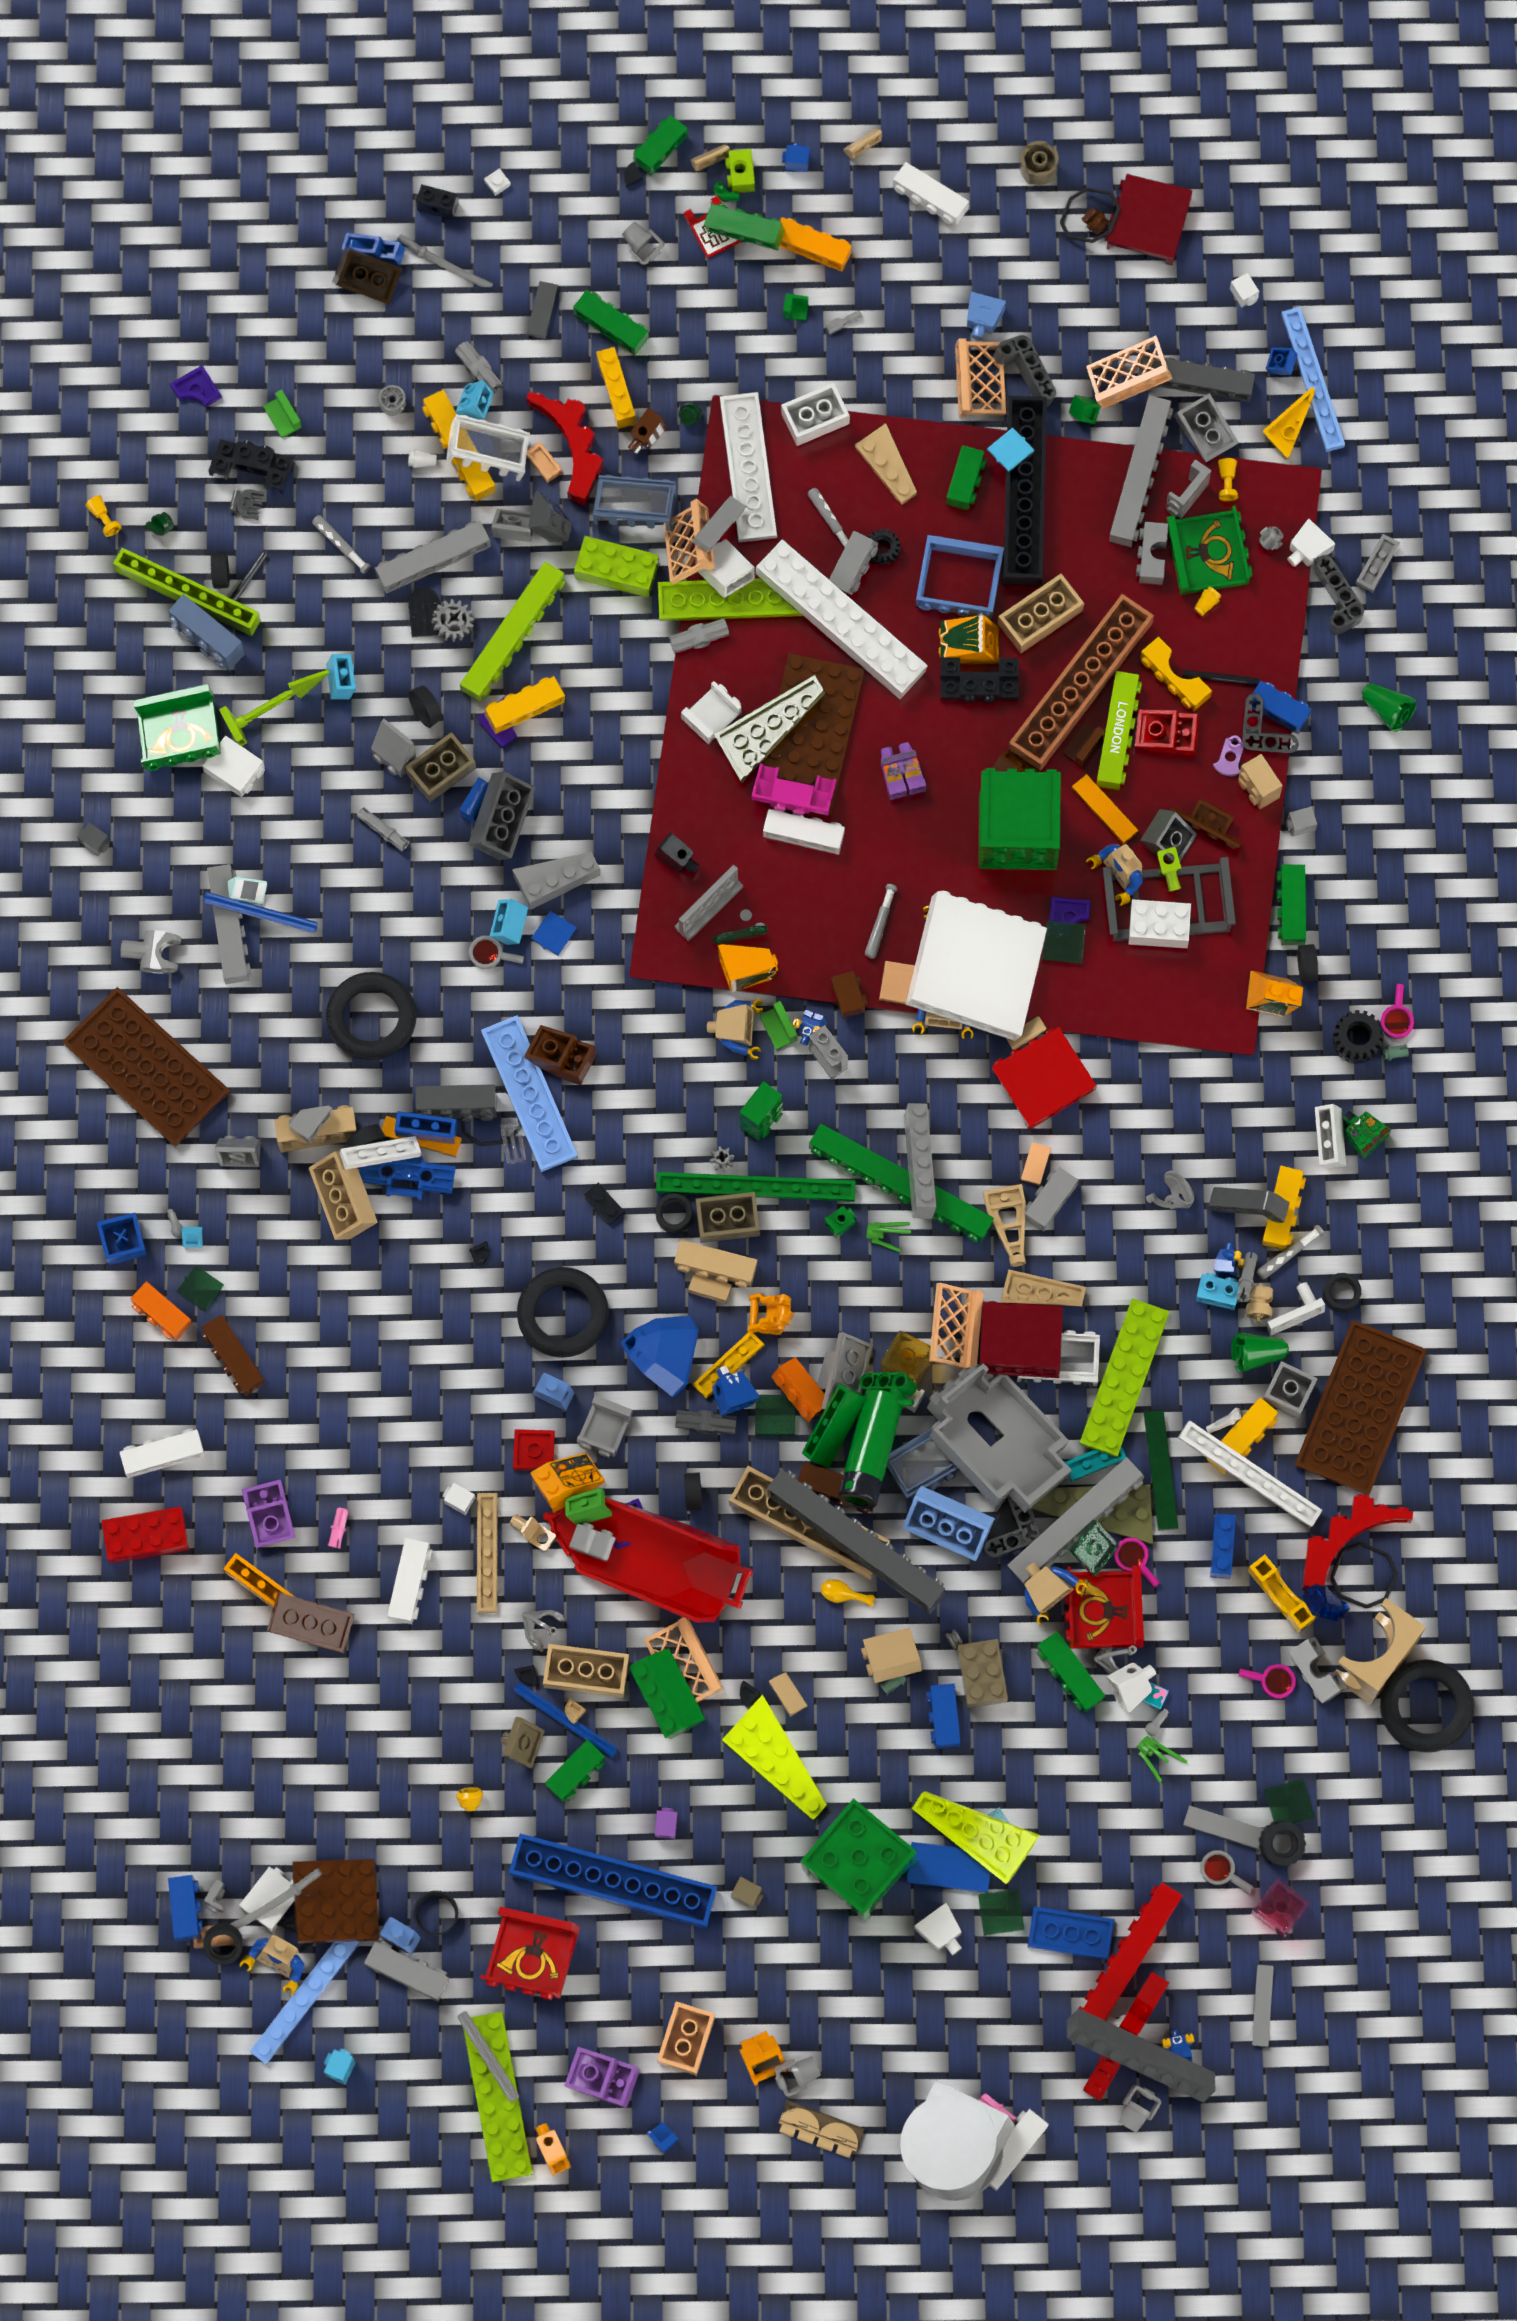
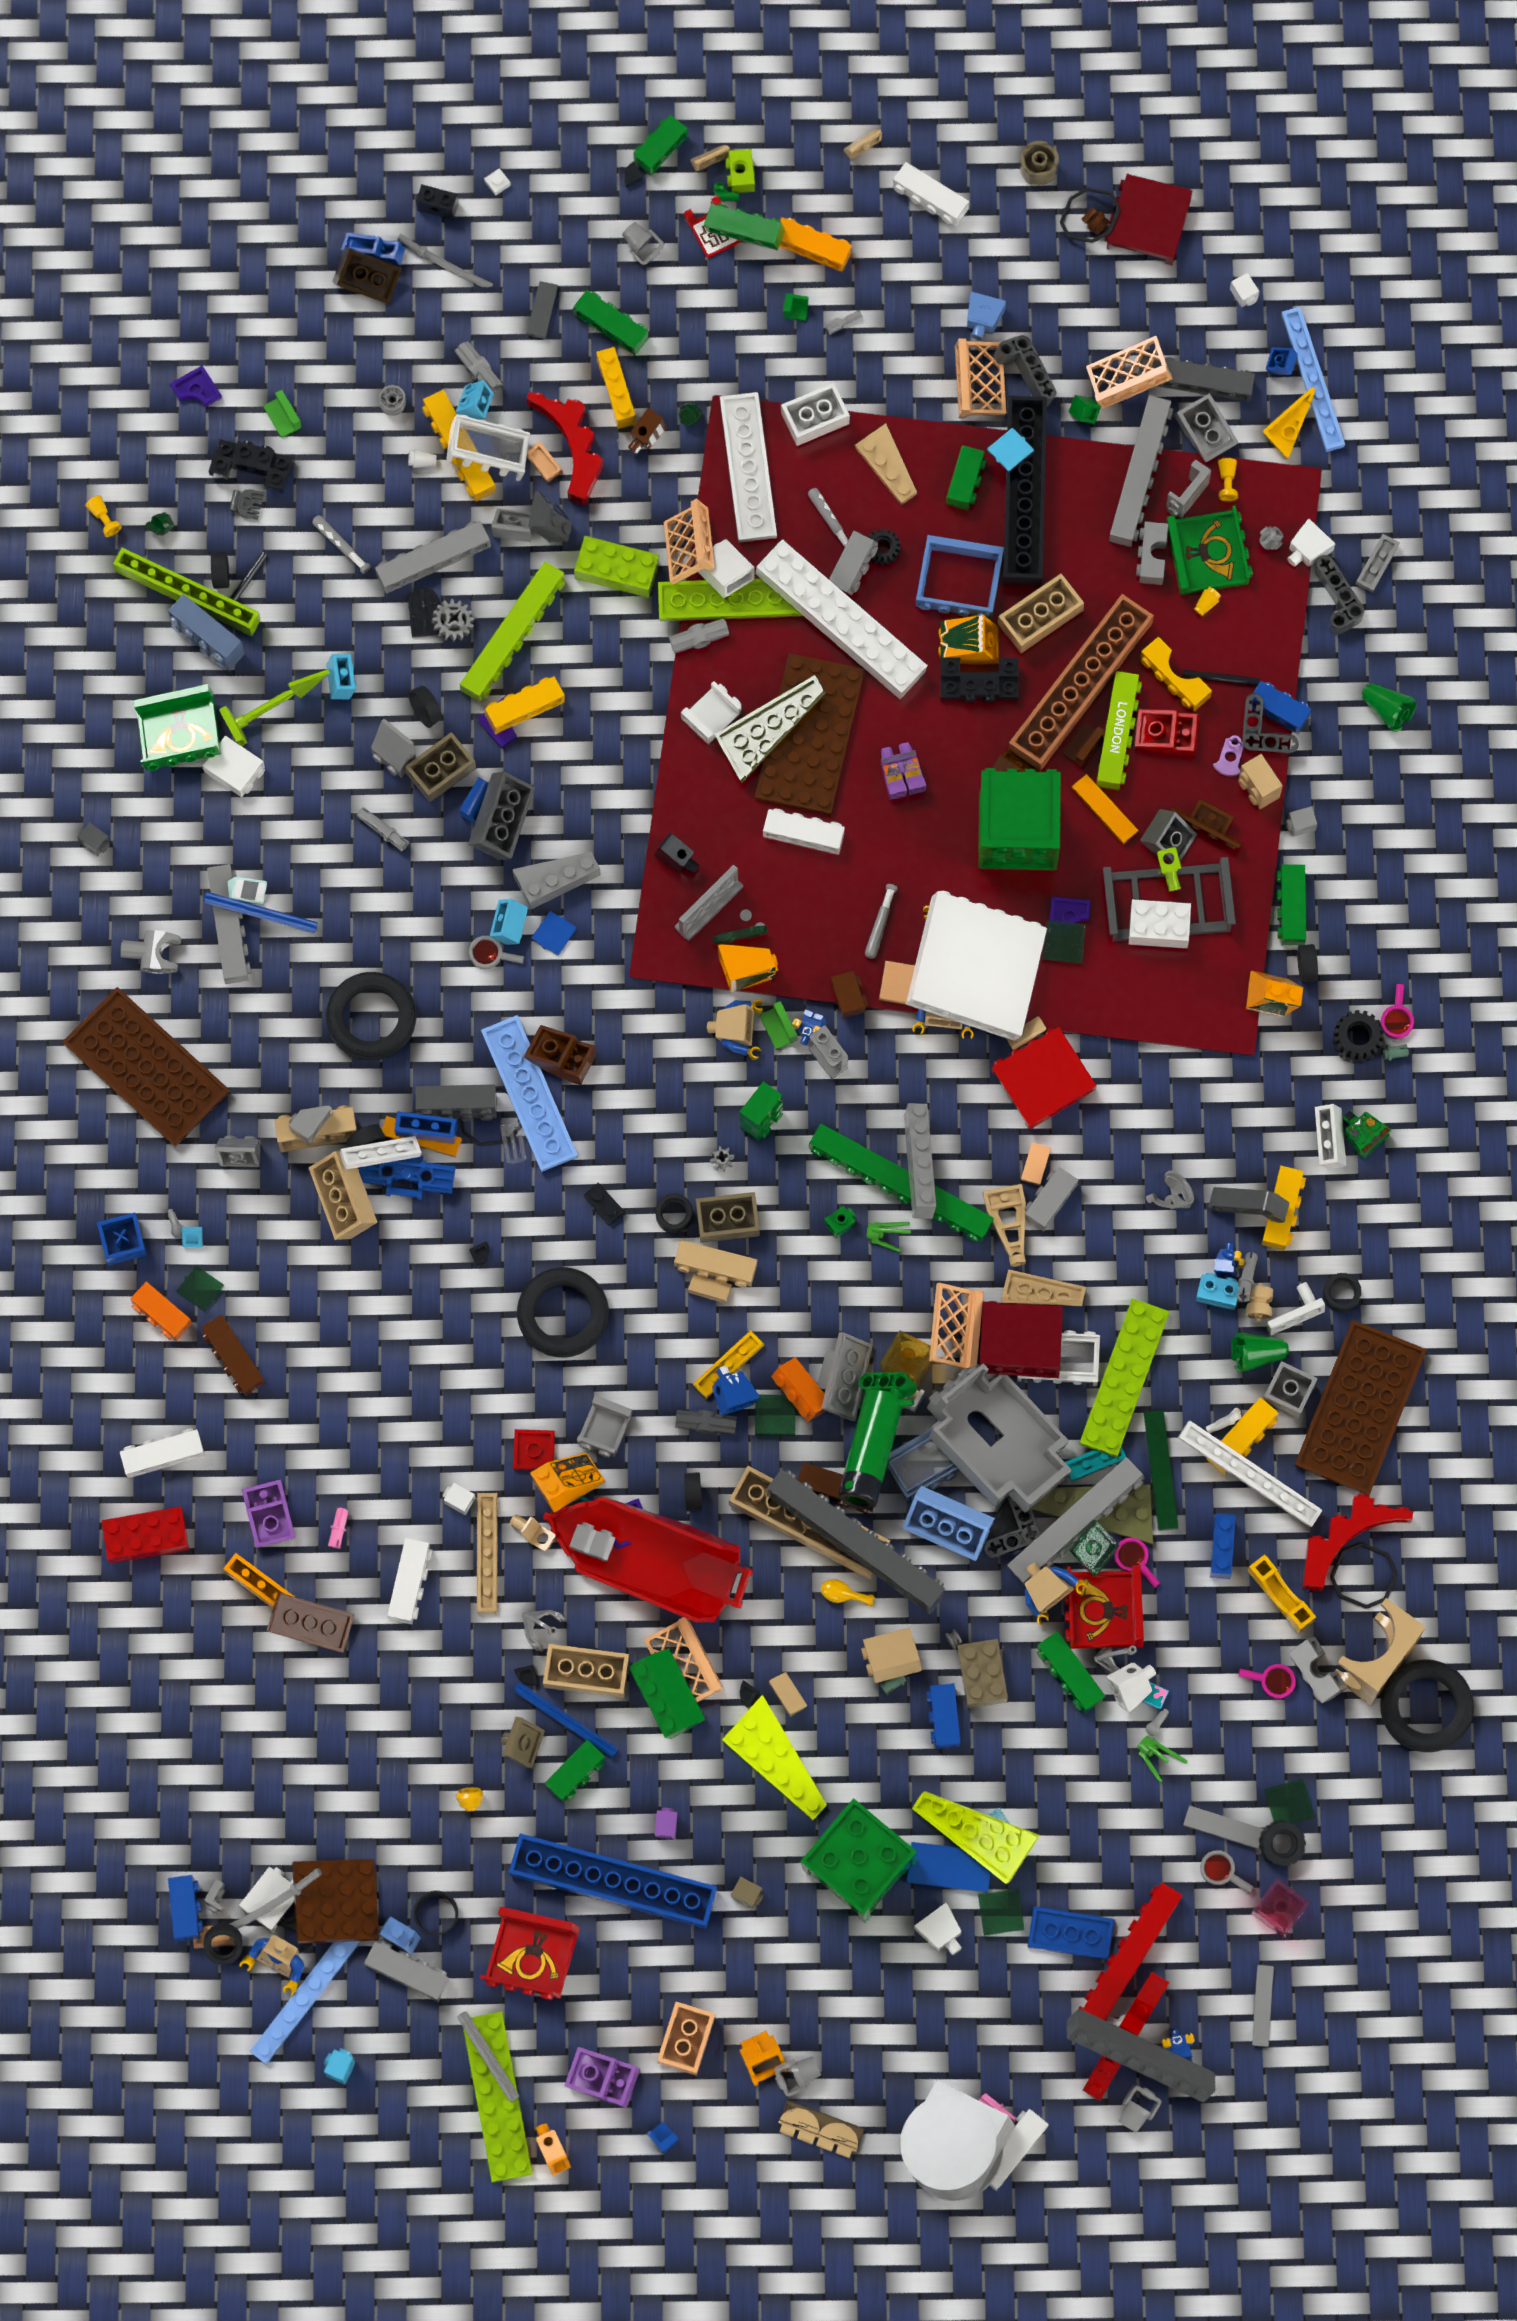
(553, 1391): medium blue torso -> none
(574, 1711): tan tile -> none
(587, 1507): bright green panel -> none
(634, 500): window -> none
(664, 1351): blue brick -> none
(719, 524): light grey tile -> none
(762, 1186): green plate -> none
(777, 1315): light orange piece -> none
(793, 795): dark pink bracket -> none
(796, 158): blue brick -> none
(834, 1425): green brick -> none
(1124, 867): torso -> none
(1279, 1260): light grey piece -> none
(1324, 1603): clear blue arch -> none

